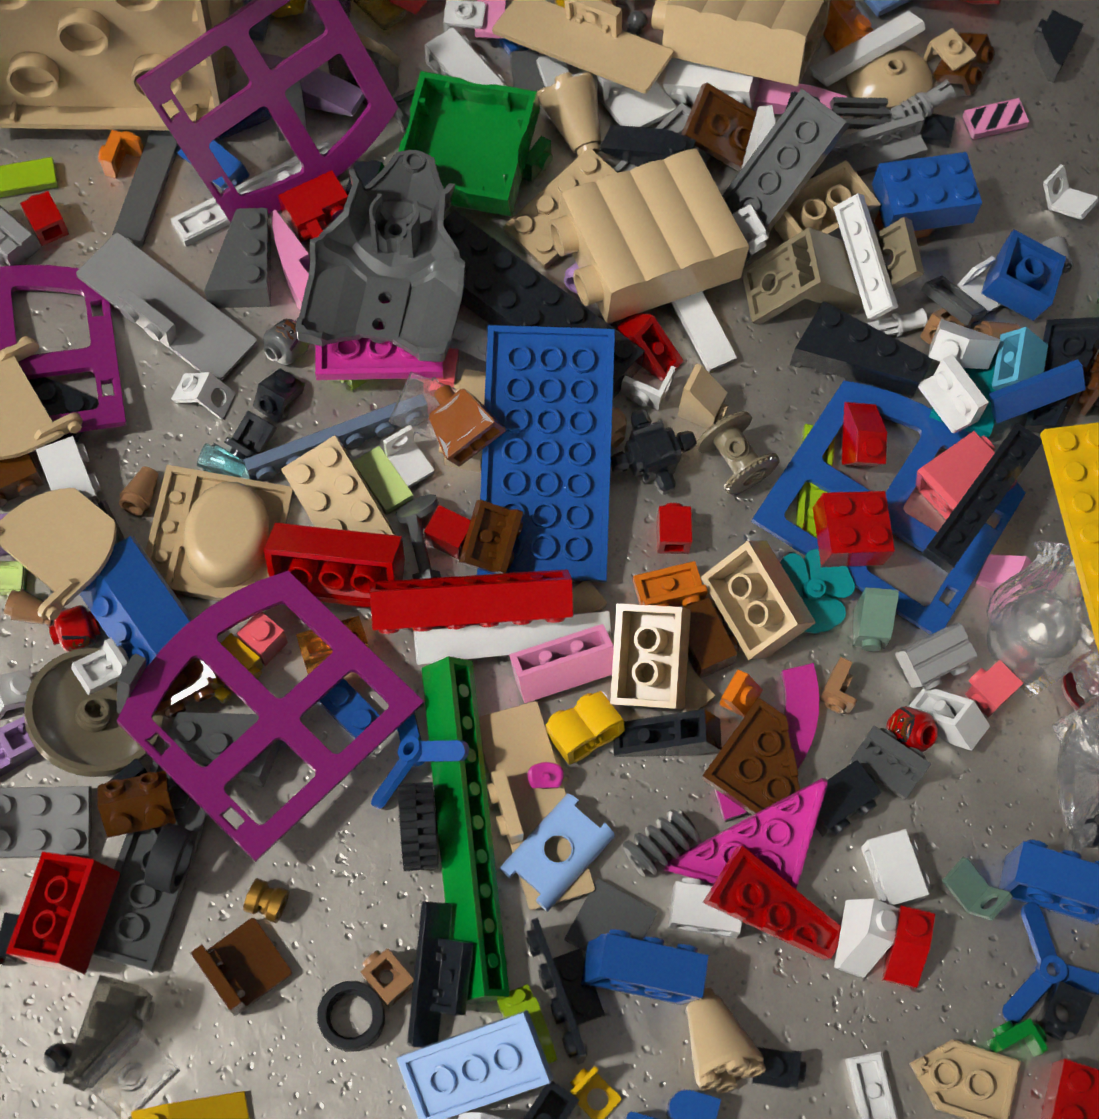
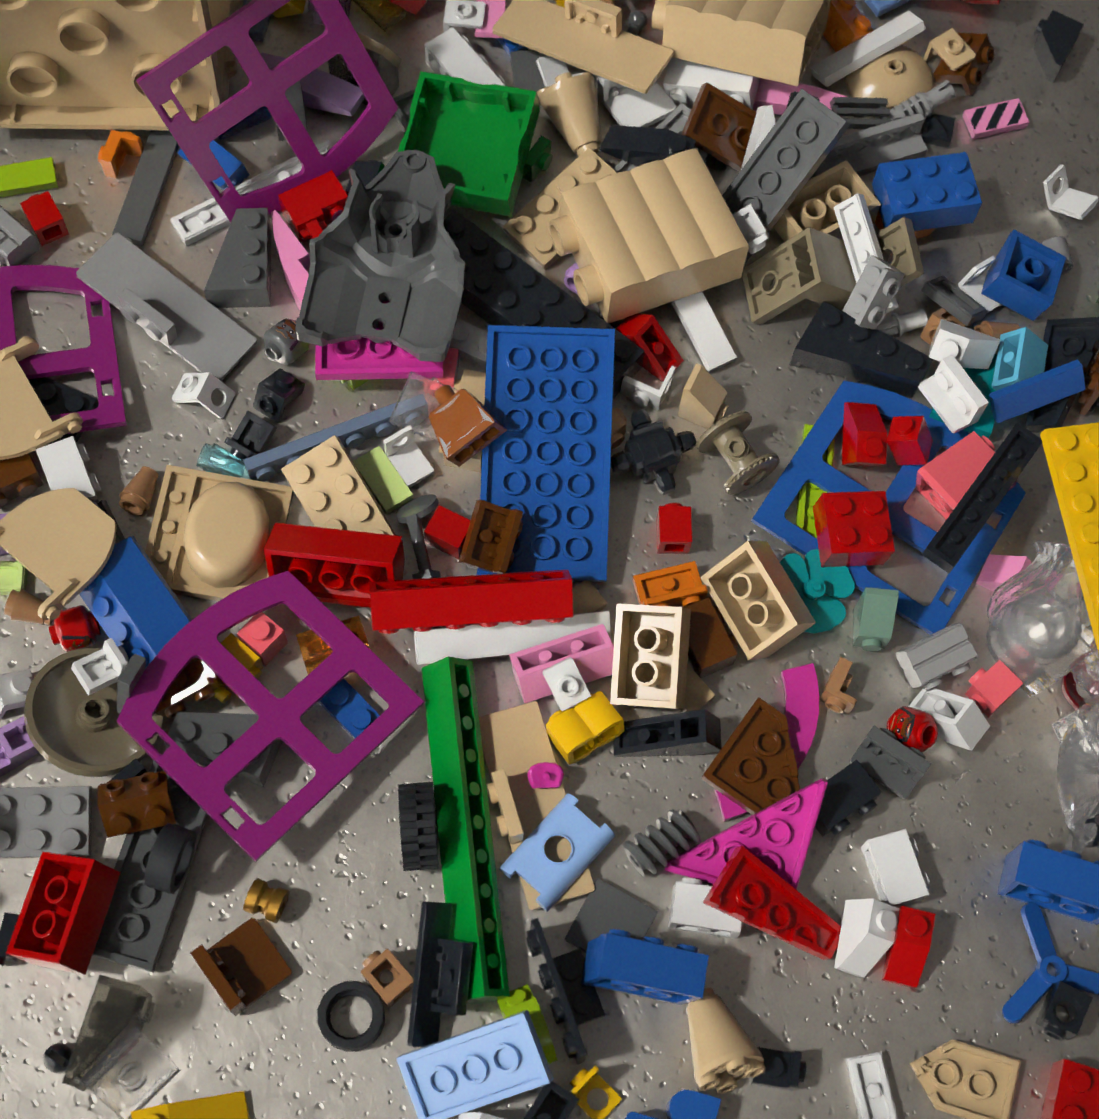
(414, 753): blue piece -> none
(566, 683): none -> white bracket
(740, 693): orange bracket -> none
(873, 293): none -> light grey bracket
(909, 440): none -> red brick
(973, 891): sand green bracket -> none
(1008, 1034): green bracket -> none

